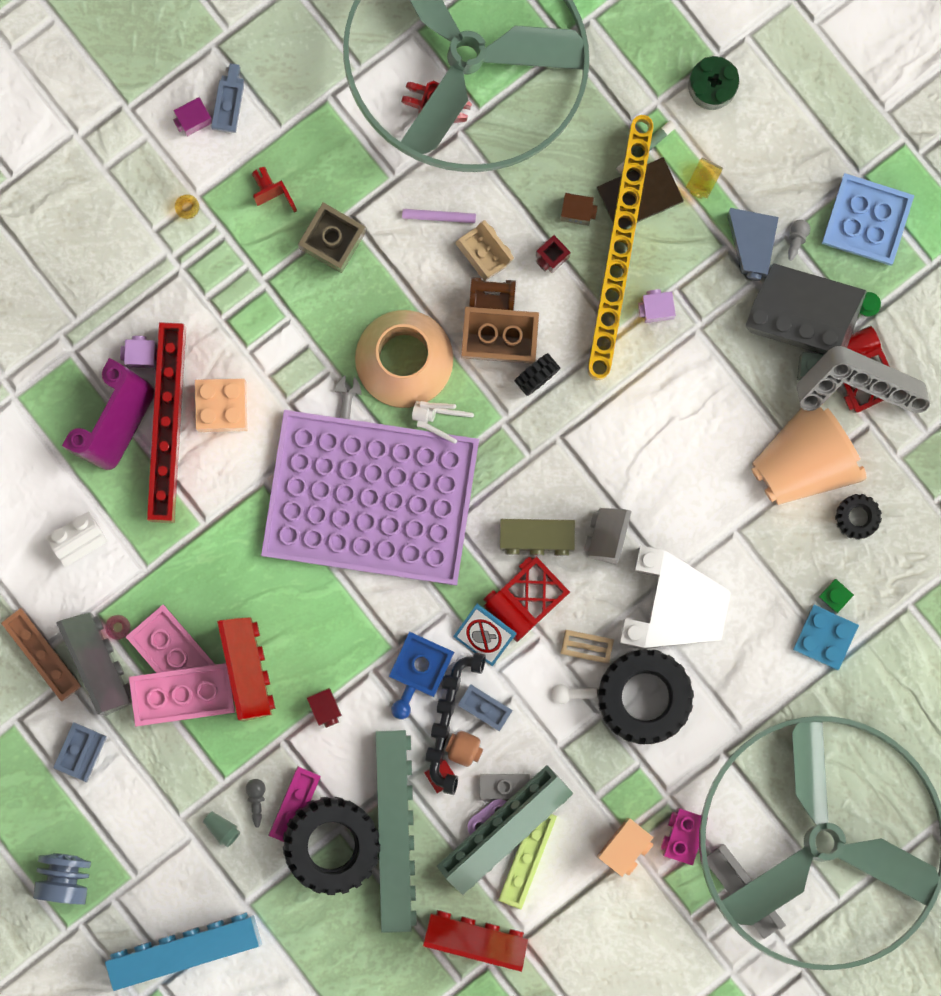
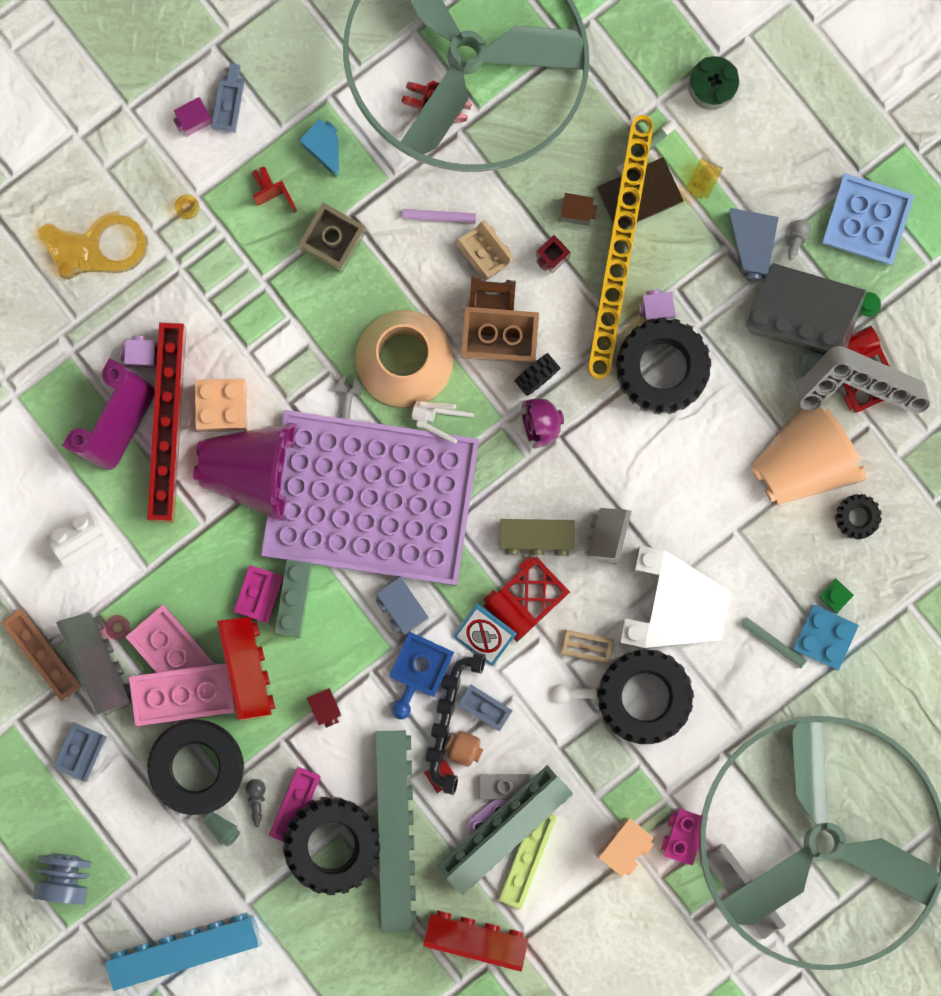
(81, 253): none -> clear yellow animal
(161, 763): none -> black tyre
(247, 467): none -> magenta cone
(259, 594): none -> dark pink plate
(293, 598): none -> sand green brick
(323, 145): none -> dark azure slope
(402, 606): none -> sand blue brick
(541, 421): none -> magenta cylinder
(674, 334): none -> black tyre
(773, 642): none -> sand green bar

